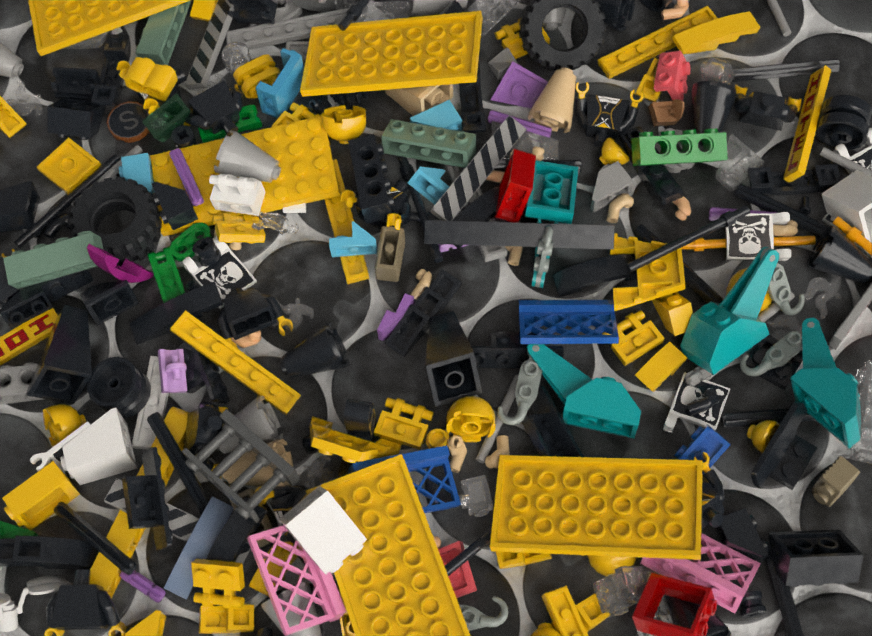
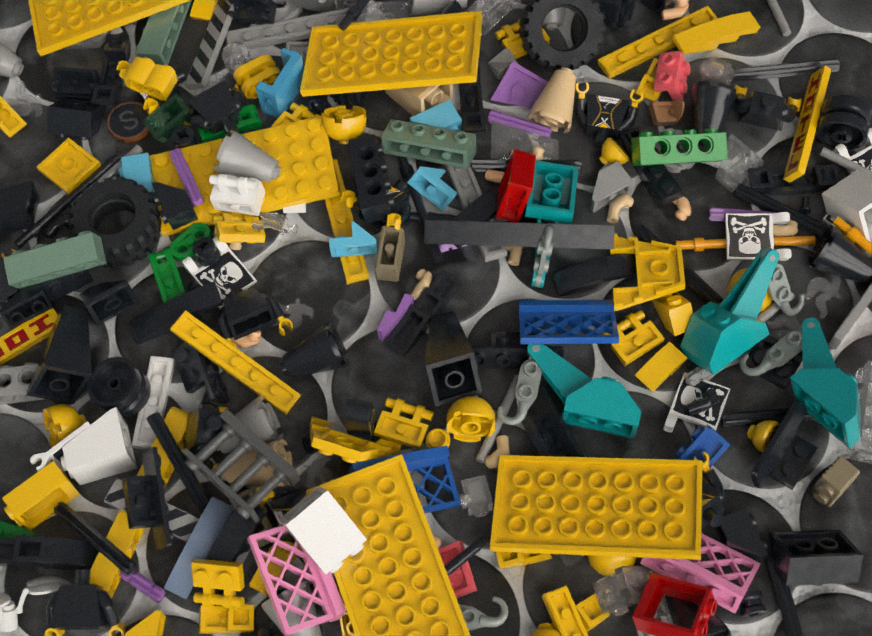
(128, 271): magenta slope -> none
(172, 371): lavender hips -> none
(458, 452): tan arm -> none
(478, 170): tile -> none
(725, 220): black bar -> none

